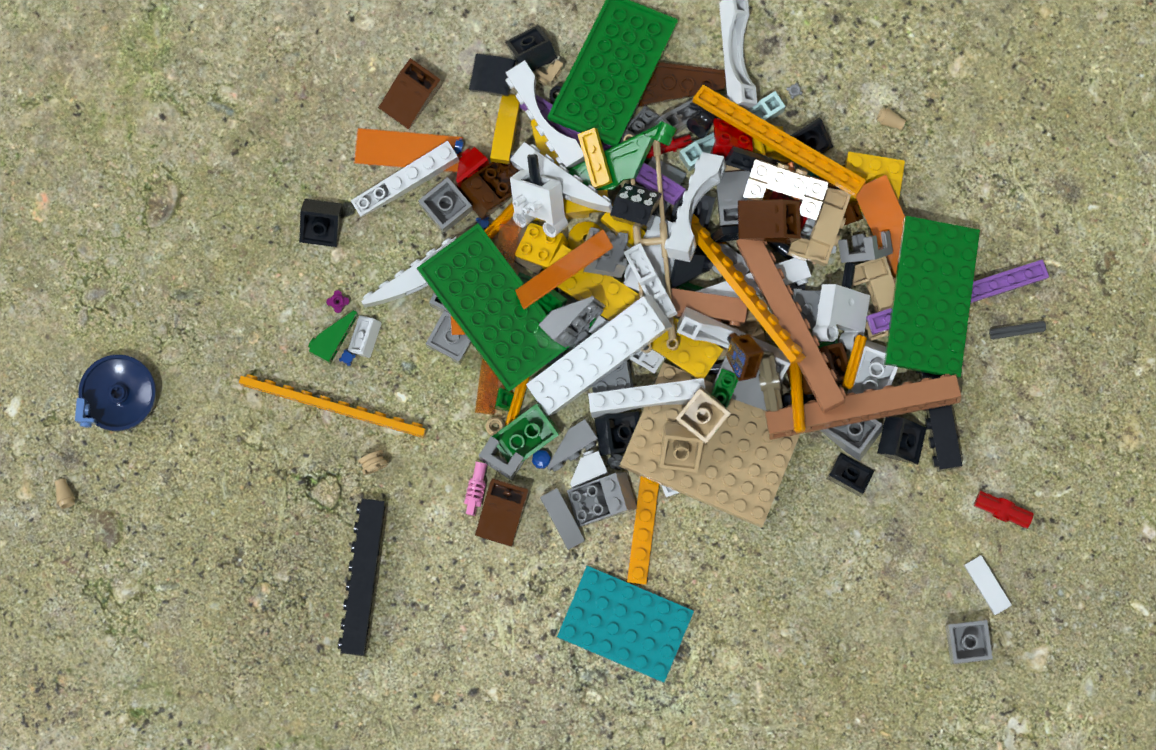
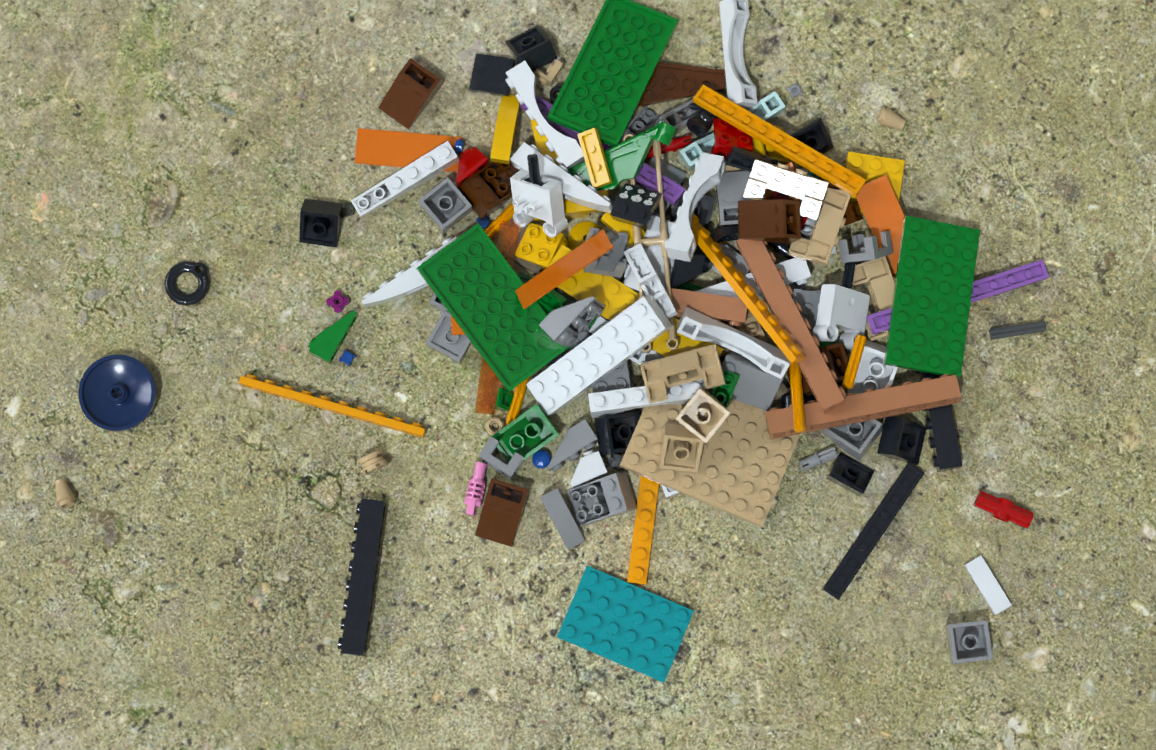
(82, 410): medium blue bracket -> none
(203, 283): none -> black piece
(364, 336): white slope -> none
(681, 369): none -> tan bracket
(744, 356): reddish brown torso -> none
(770, 382): dark tan piece -> none
(818, 458): none -> light grey axle
(873, 531): none -> black tile

